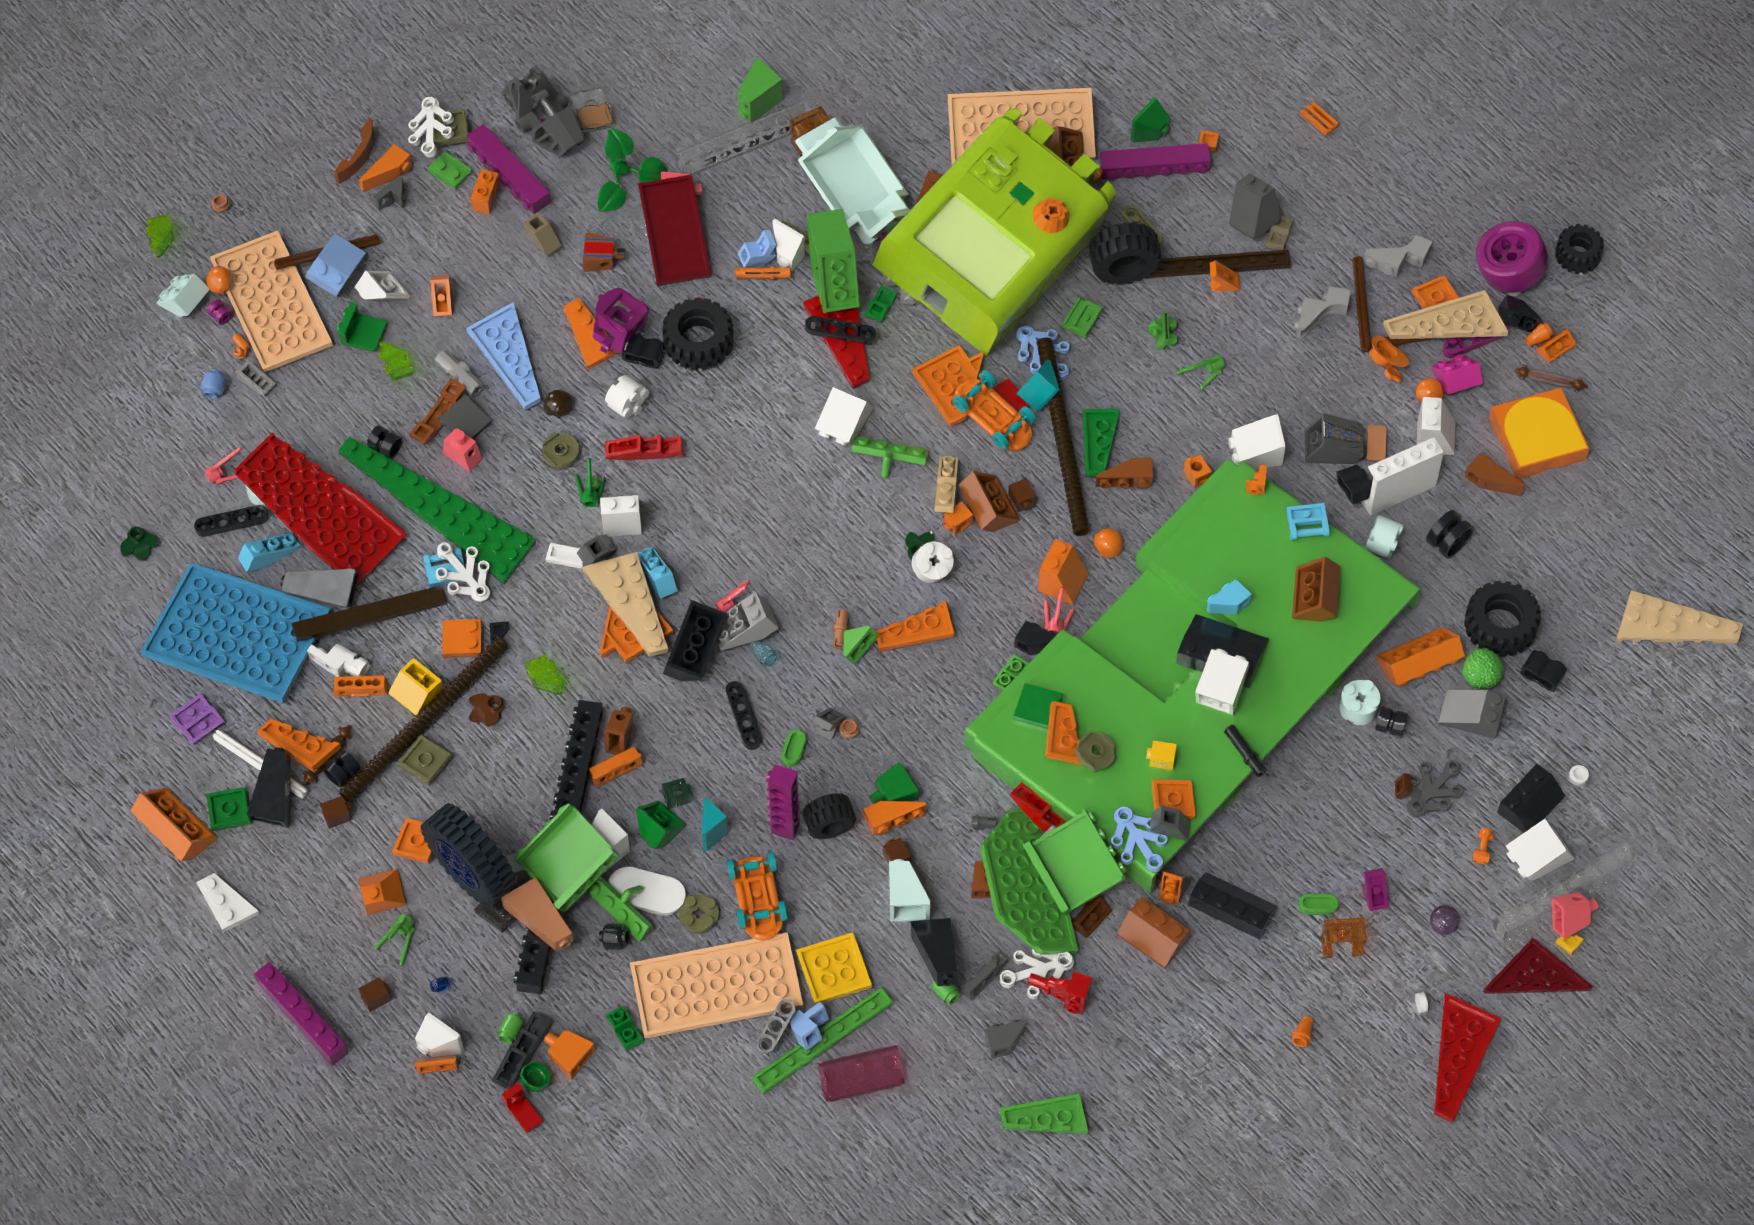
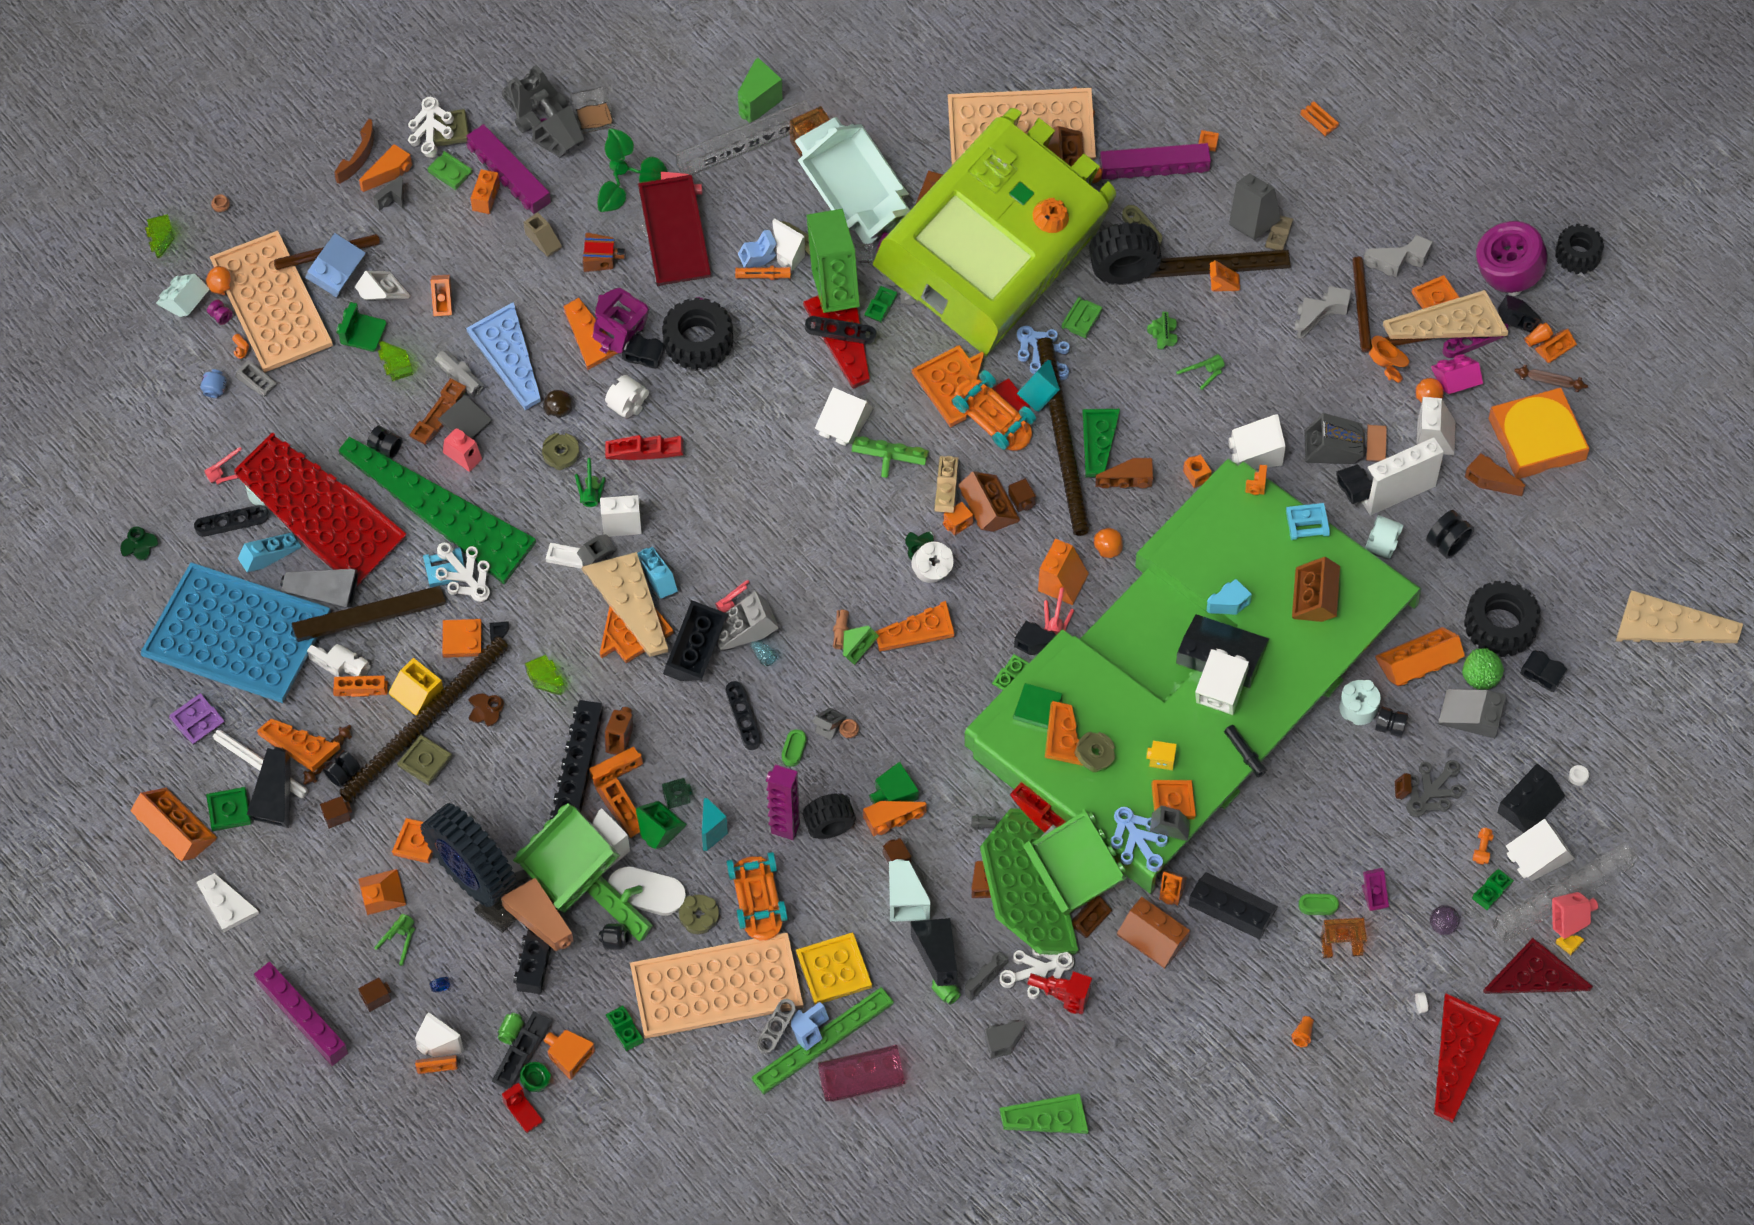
(619, 805): none -> orange slope
(1150, 123): green slope -> none
(1492, 889): none -> green slope

